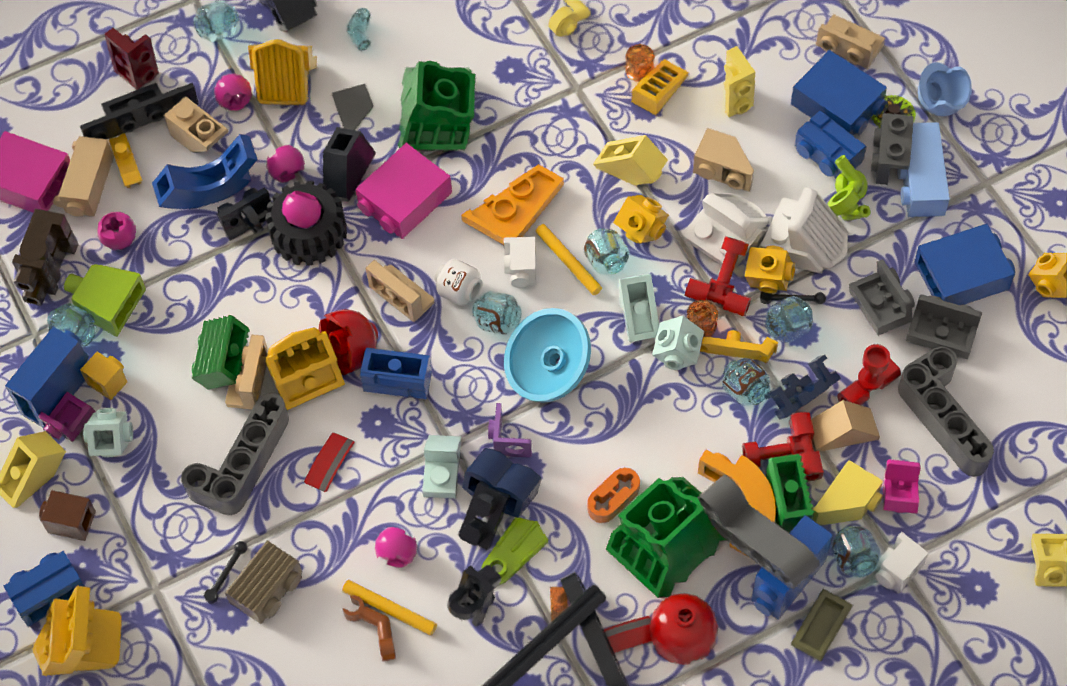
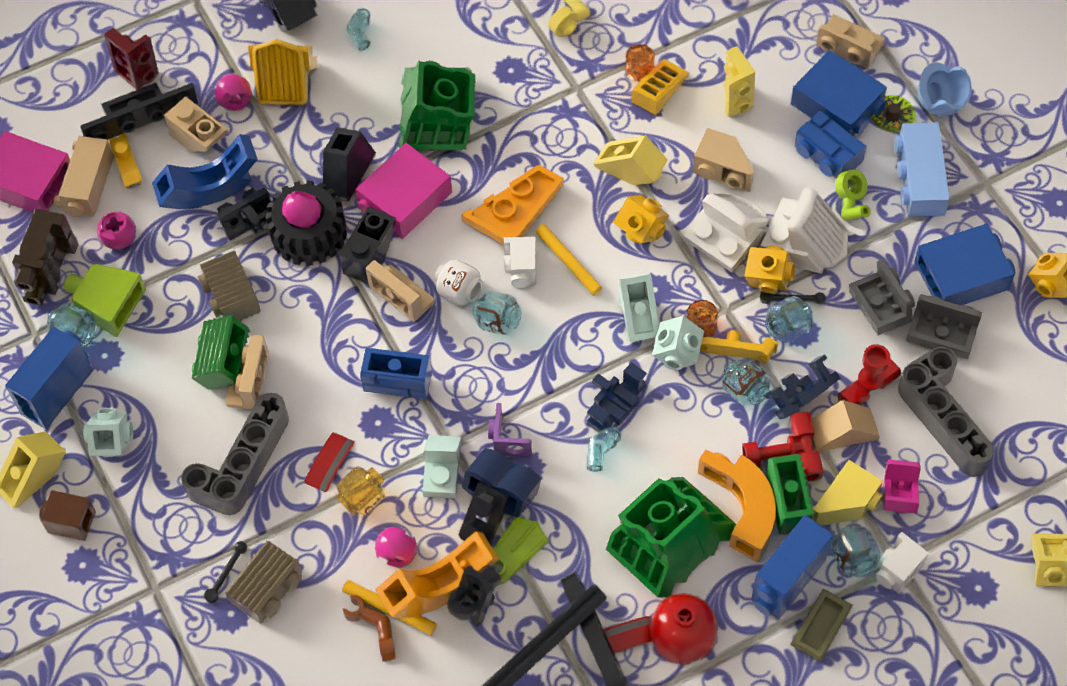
(37, 588): blue brick -> none
(67, 418): magenta bracket -> none
(78, 636): yellow piece -> none
(104, 375): yellow plate -> none
(216, 21): clear light blue head -> none
(229, 287): none -> dark tan brick
(285, 163): dark pink piece -> none
(303, 366): yellow piece -> none
(349, 337): red cylinder -> none
(352, 105): dark grey sticker -> none
(360, 490): none -> clear yellow head
(367, 243): none -> black slope
(427, 589): none -> light orange arch
(535, 349): medium azure dish -> none
(558, 601): clear orange piece -> none
(600, 445): none -> clear light blue arm
(606, 251): clear light blue head -> none
(608, 490): orange beam -> none
(616, 399): none -> dark blue piece
(720, 289): red bar -> none
(756, 534): dark grey beam -> none
(846, 200): lime plate -> none
(894, 145): dark grey bracket -> none

